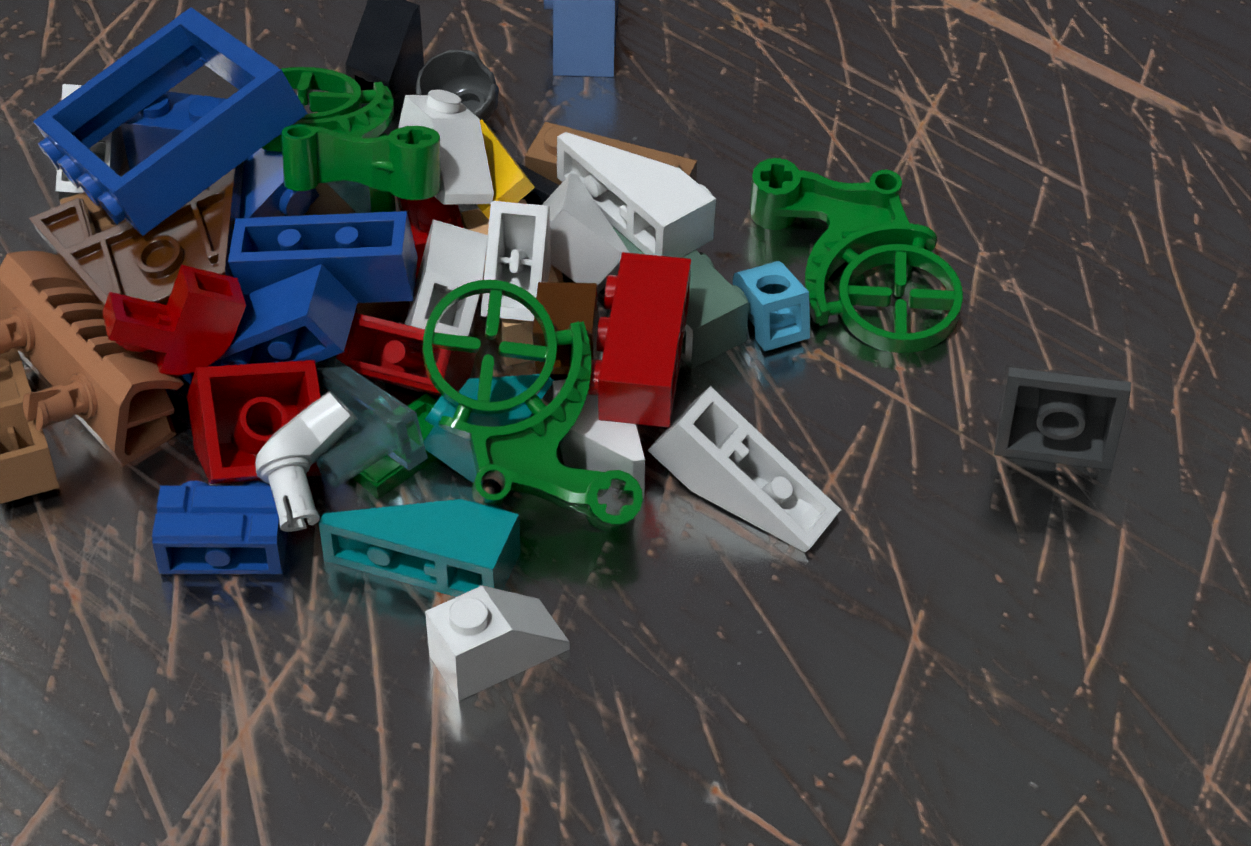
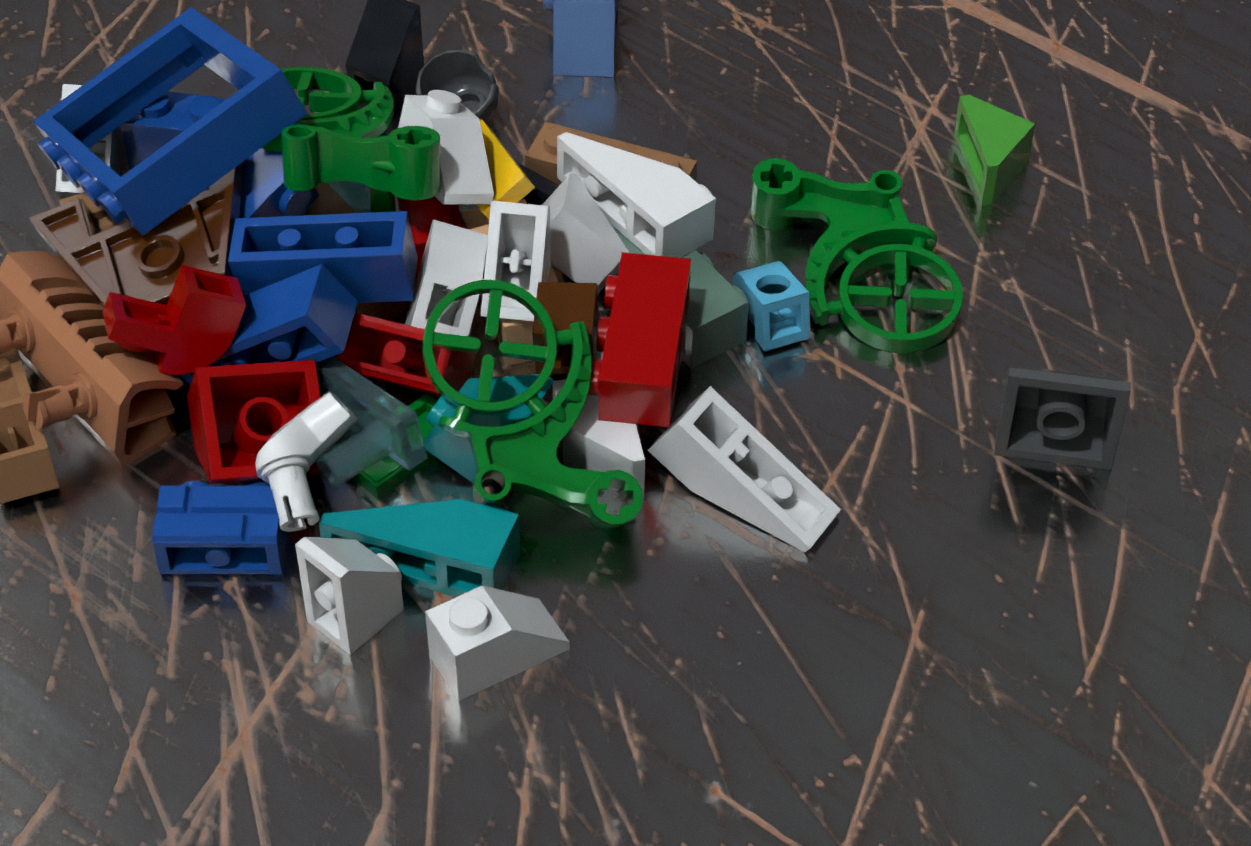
(348, 589): none -> white slope
(992, 145): none -> bright green slope

